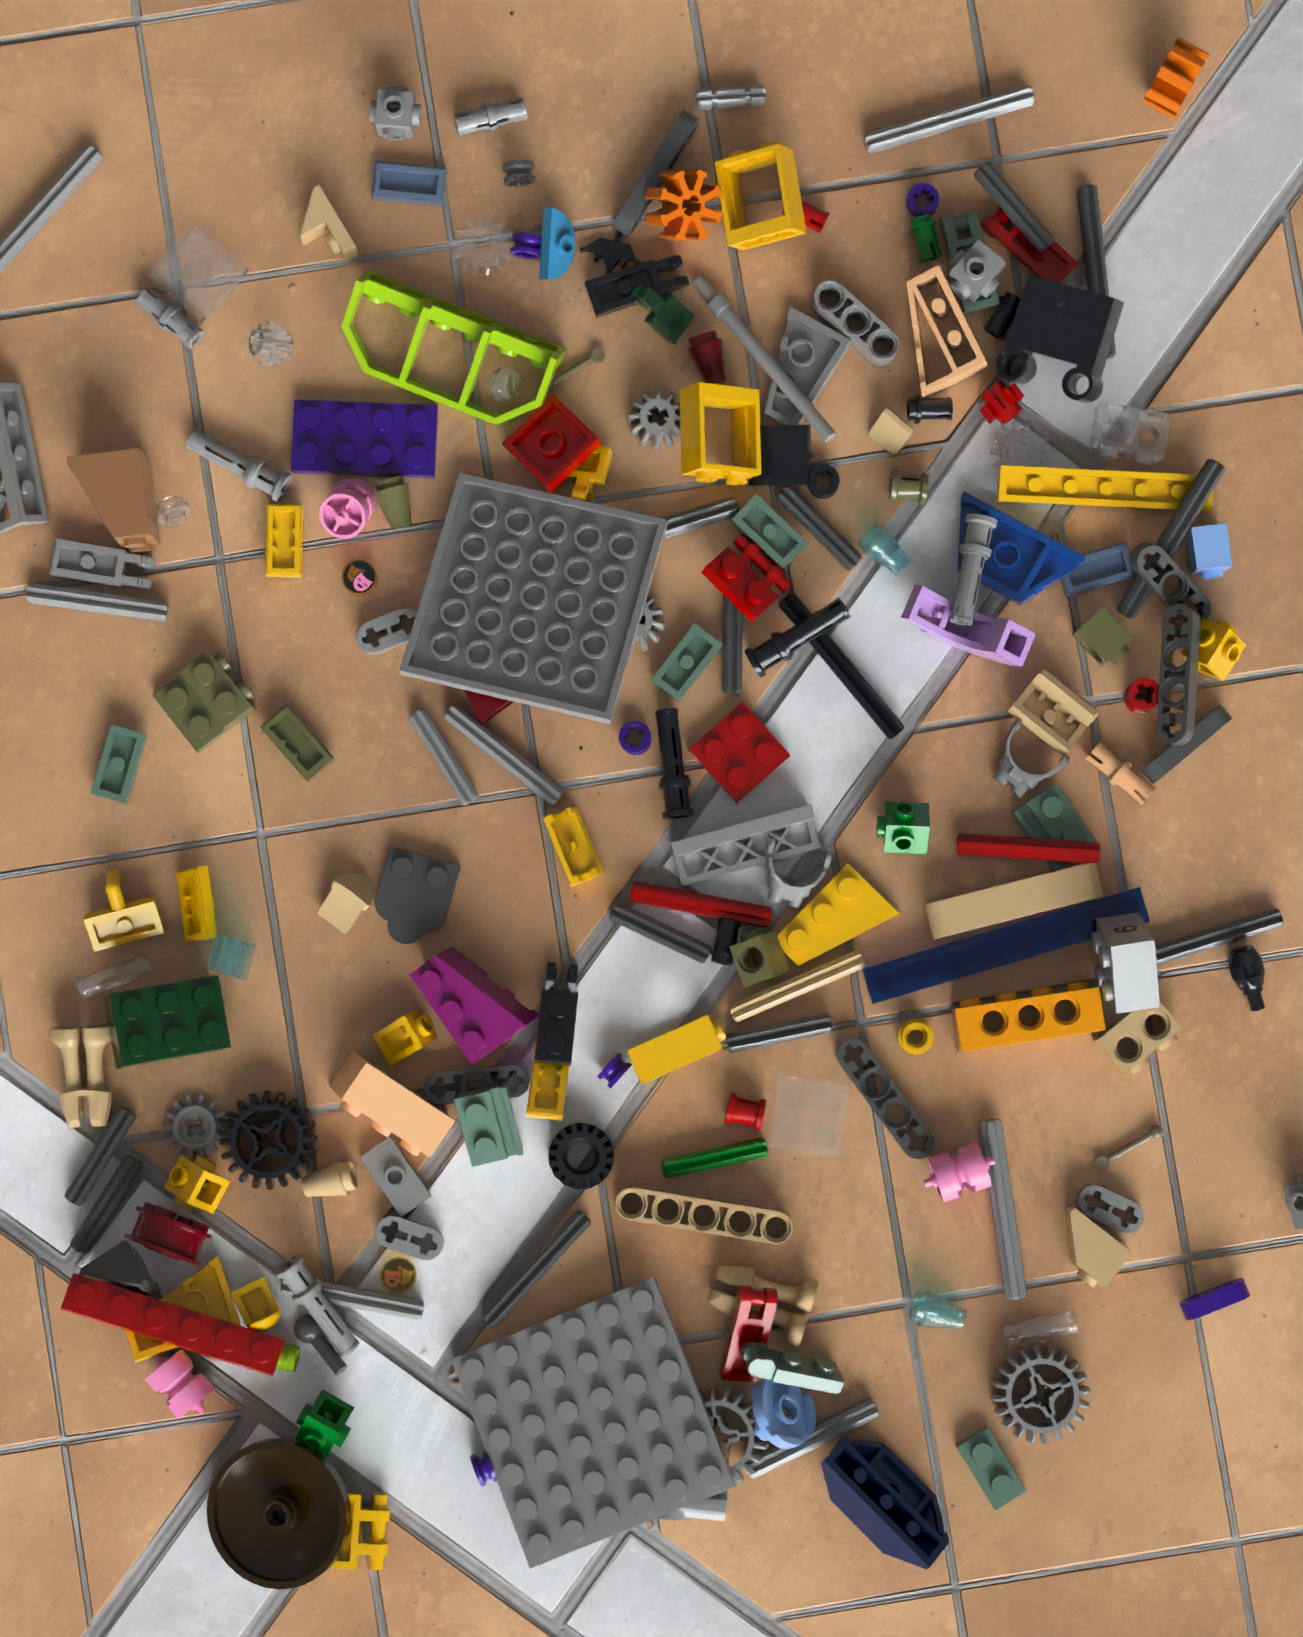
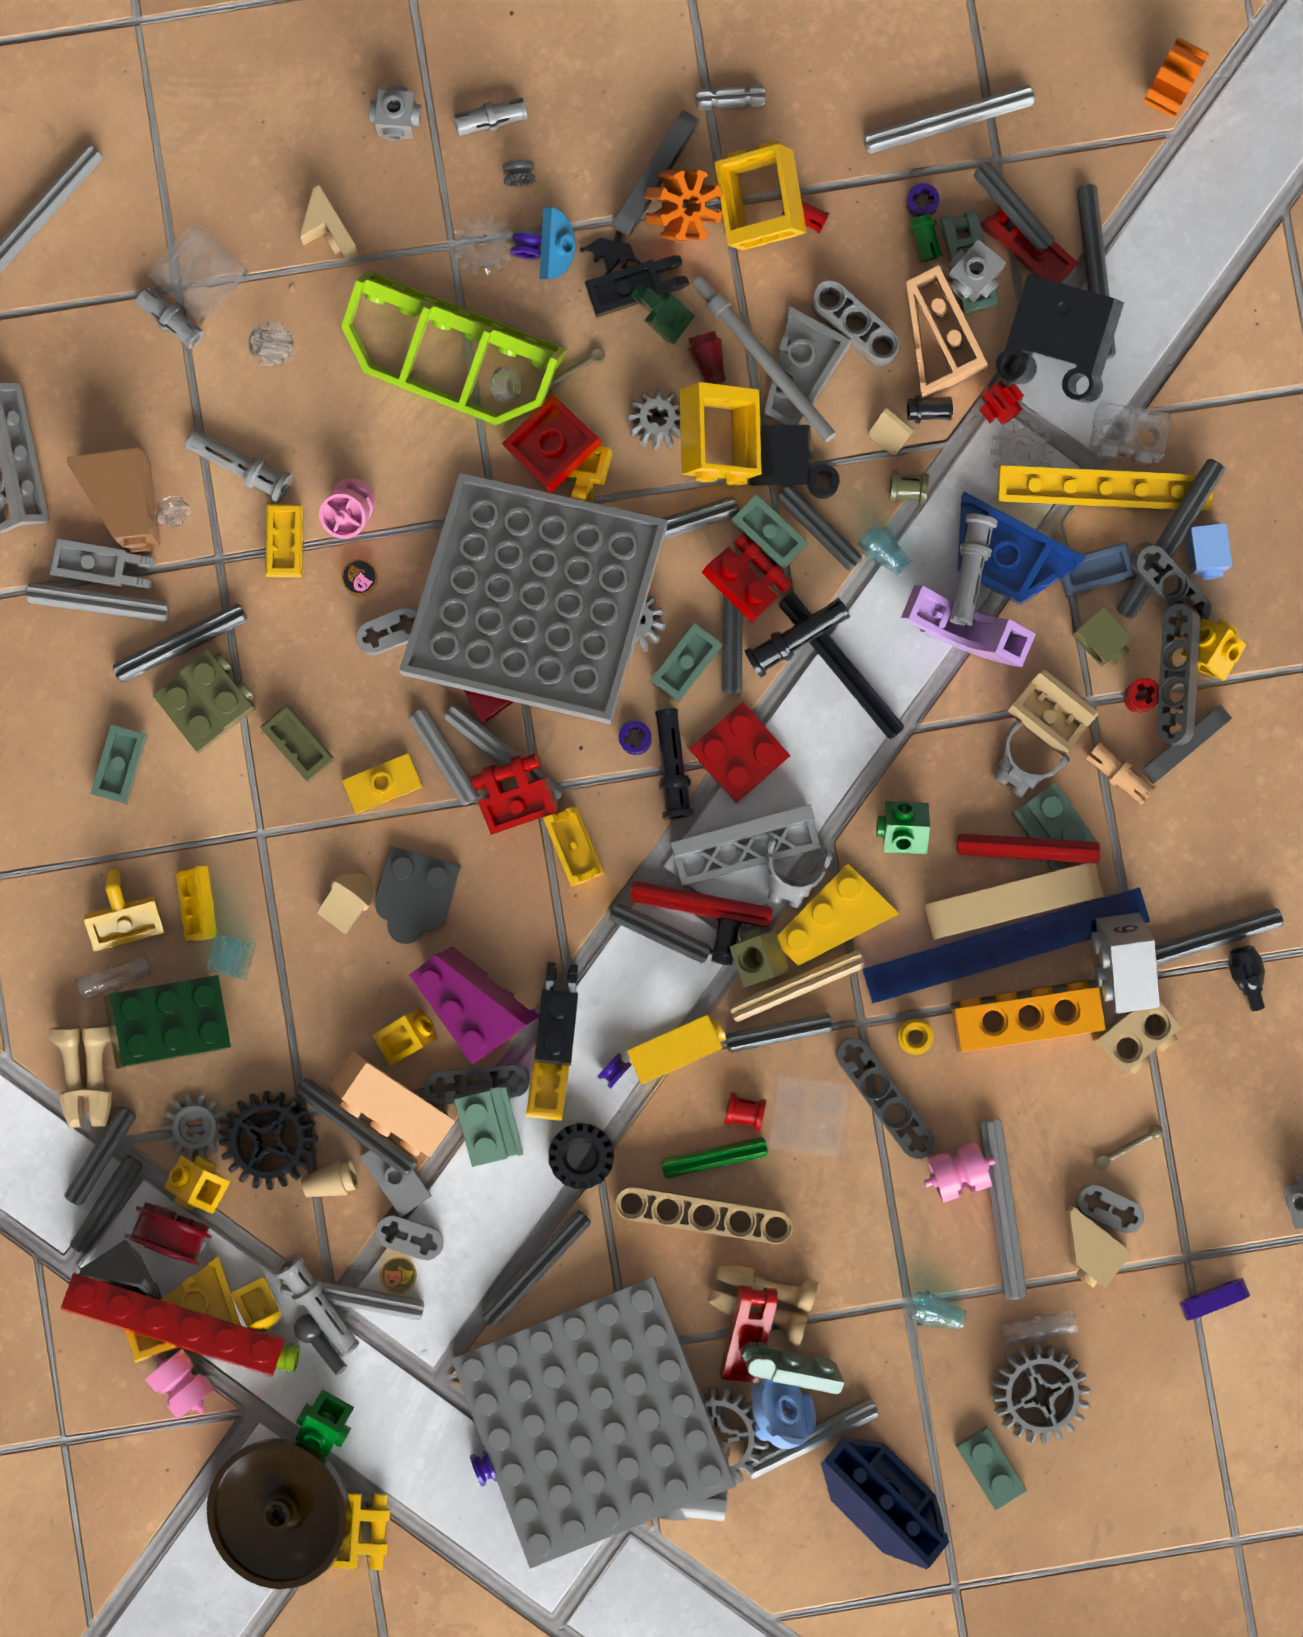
(179, 643): none -> dark grey axle
(356, 1127): none -> dark grey axle
(364, 438): dark purple plate -> none
(382, 783): none -> yellow plate
(394, 501): olive cone -> none
(409, 183): sand blue tile -> none
(518, 804): none -> red plate
(1003, 316): black pin -> none

